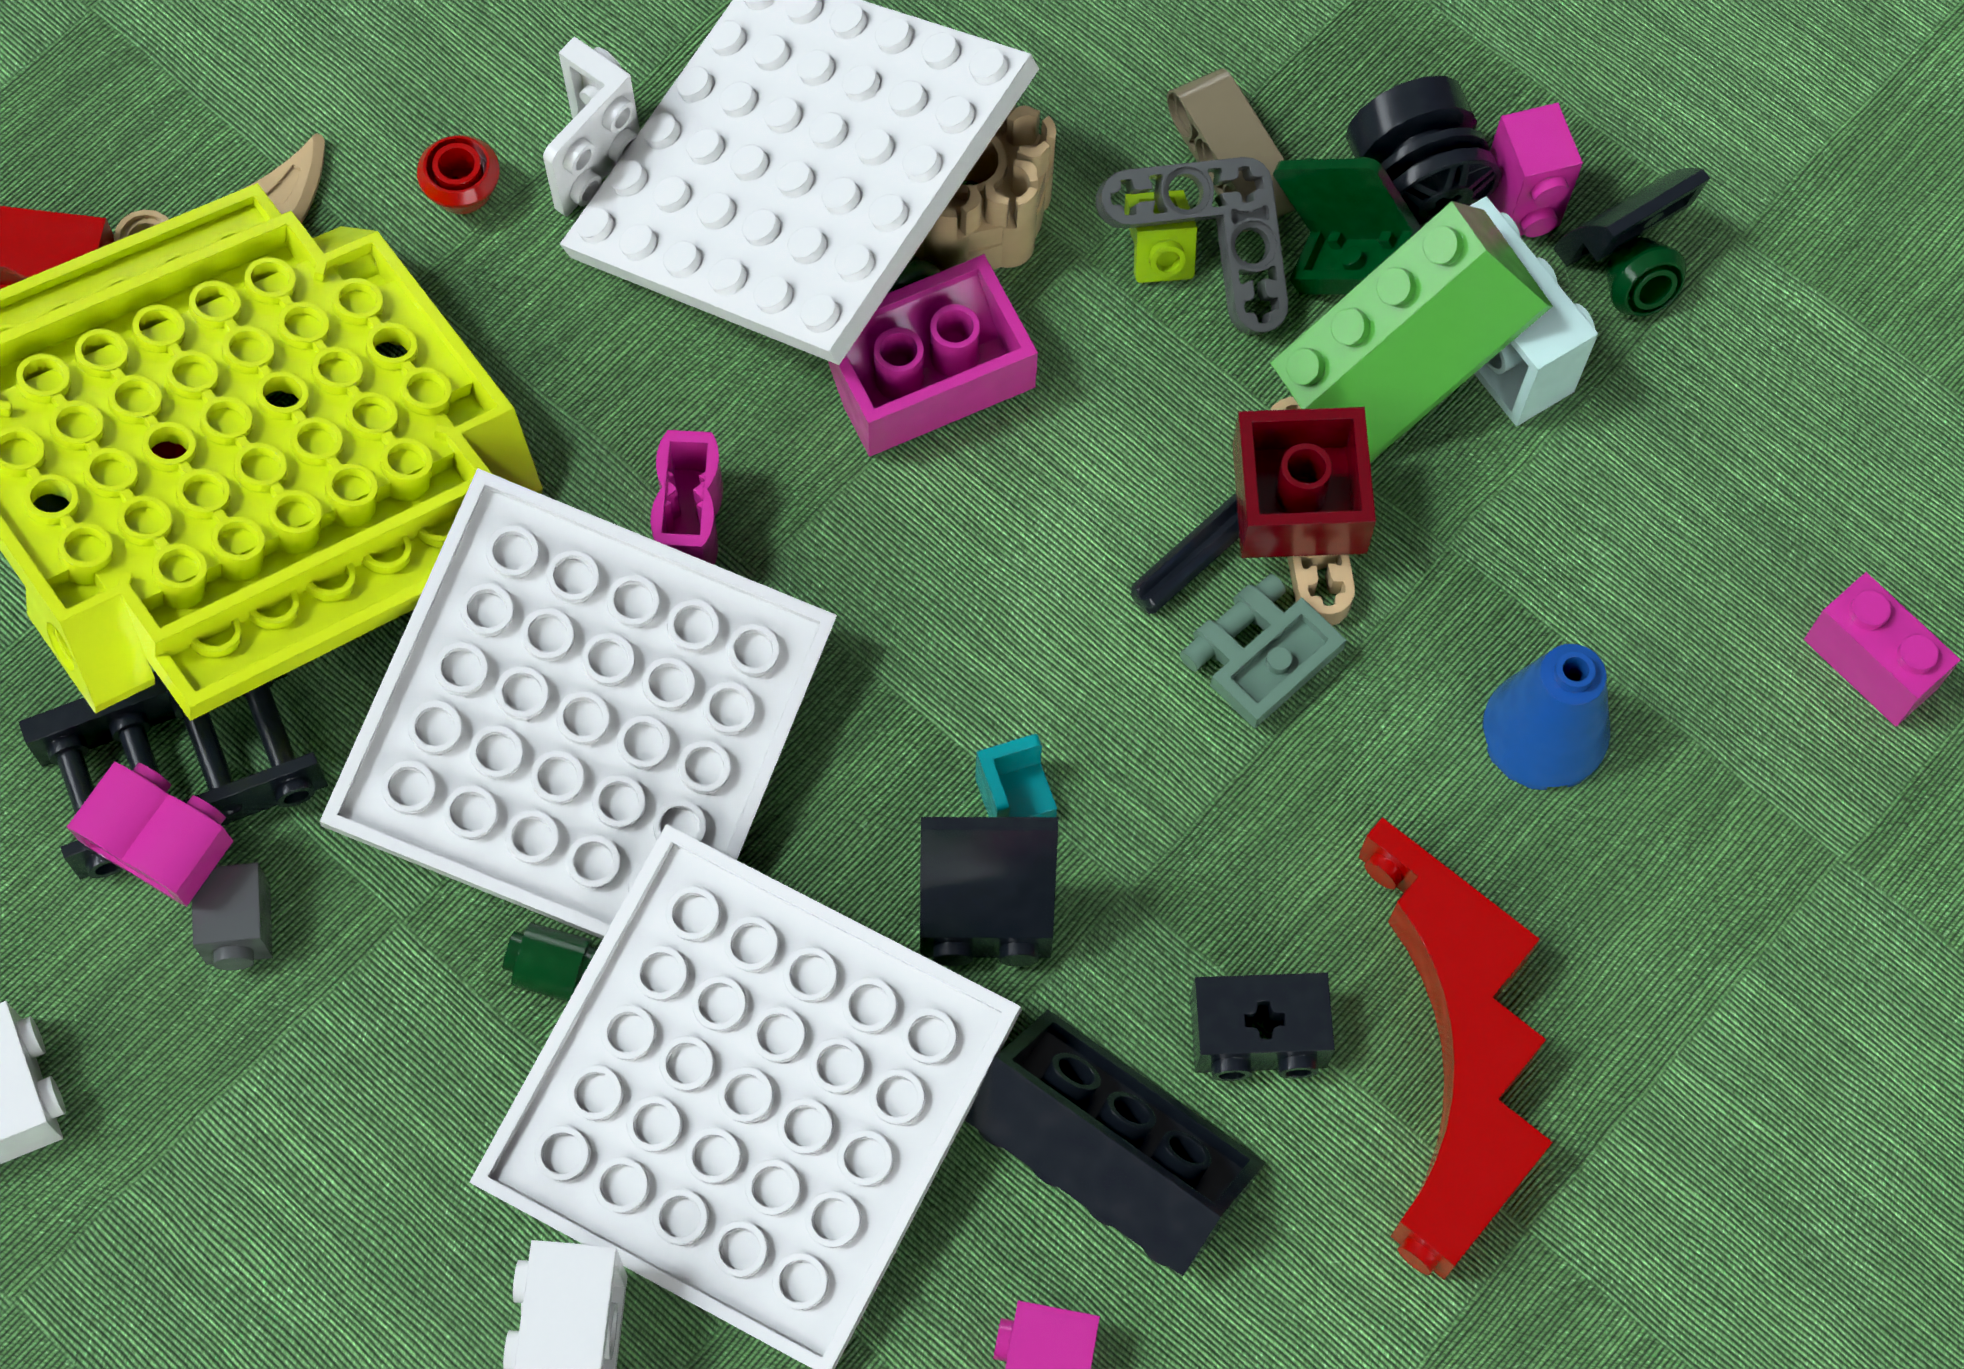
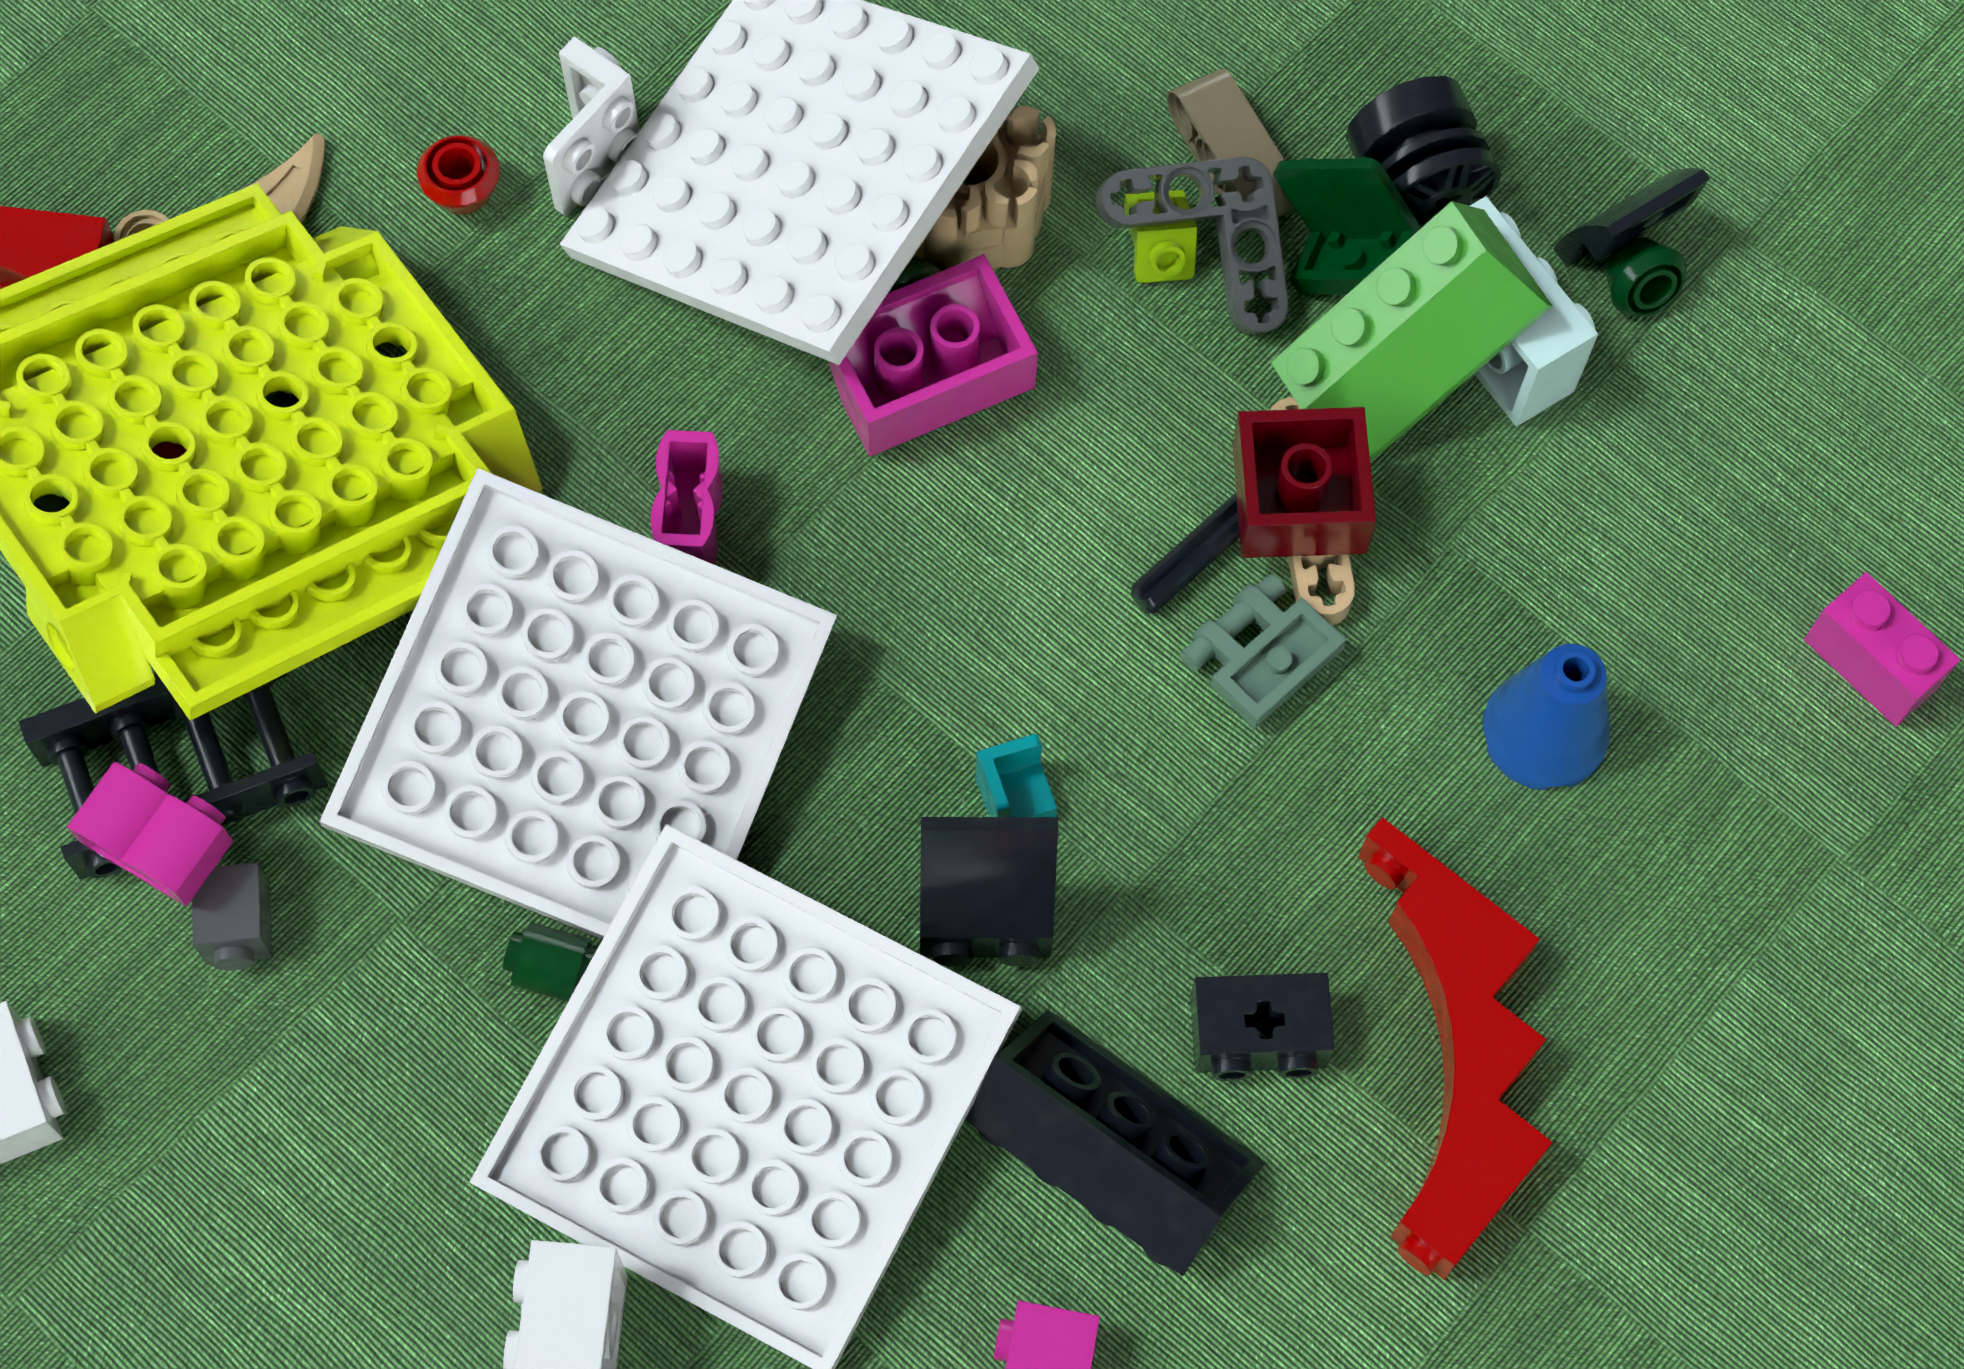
(1536, 168): dark pink brick -> none

